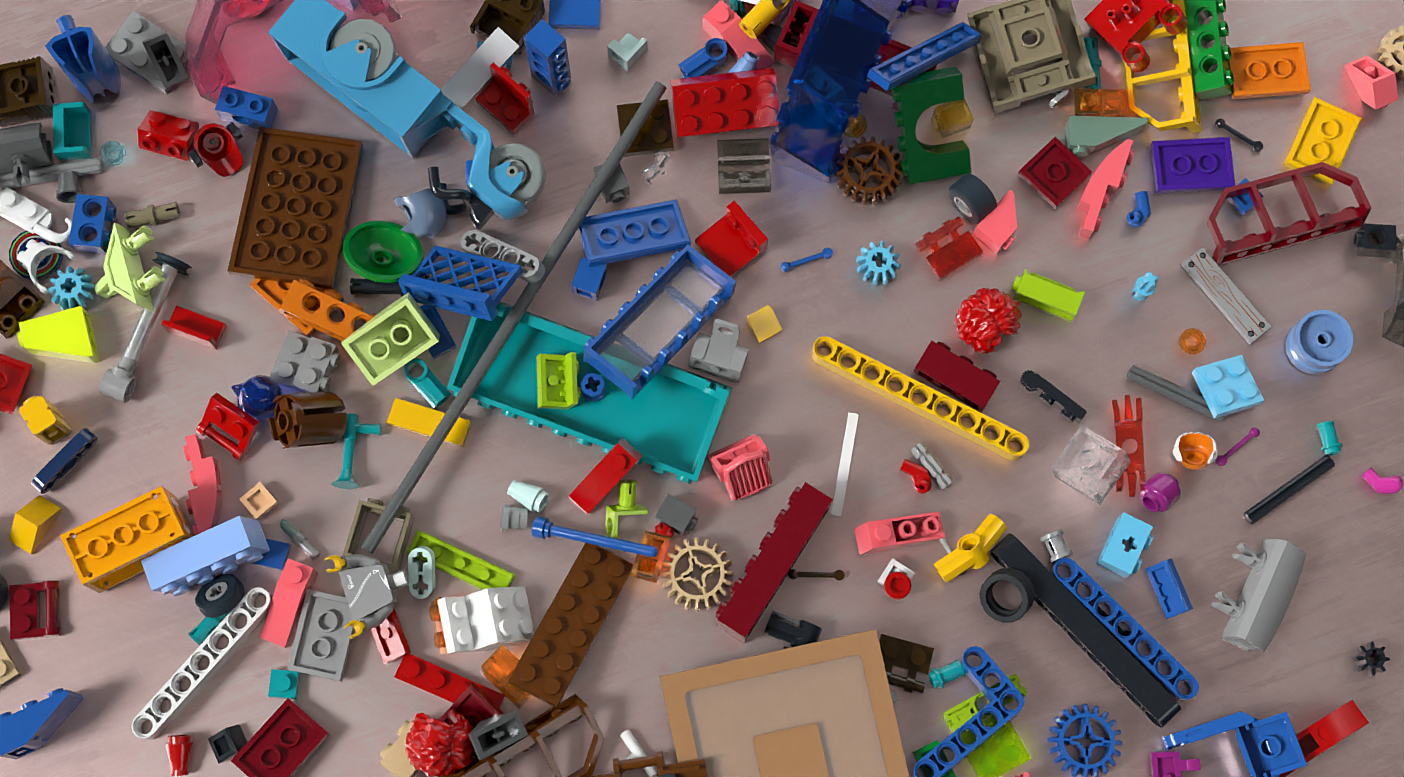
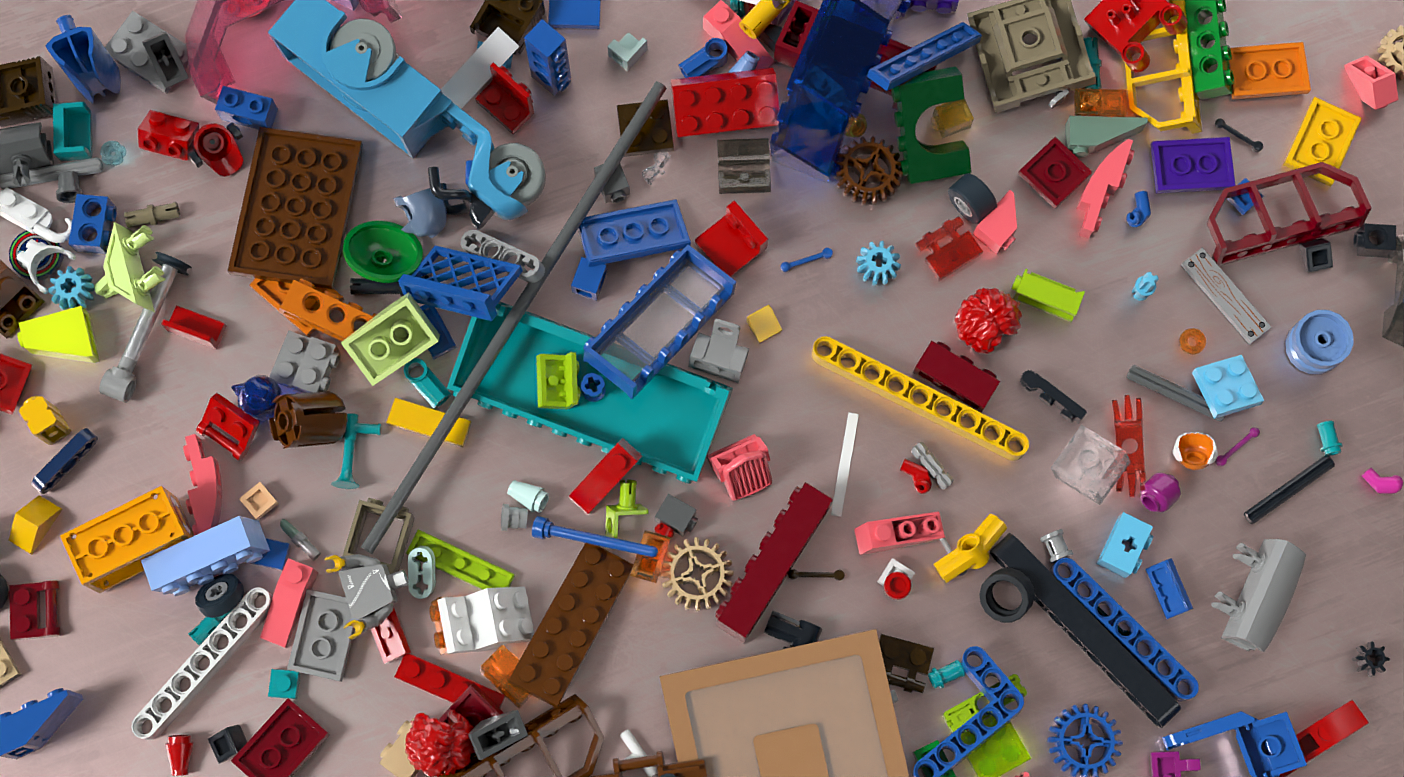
(1316, 254): none -> black slope

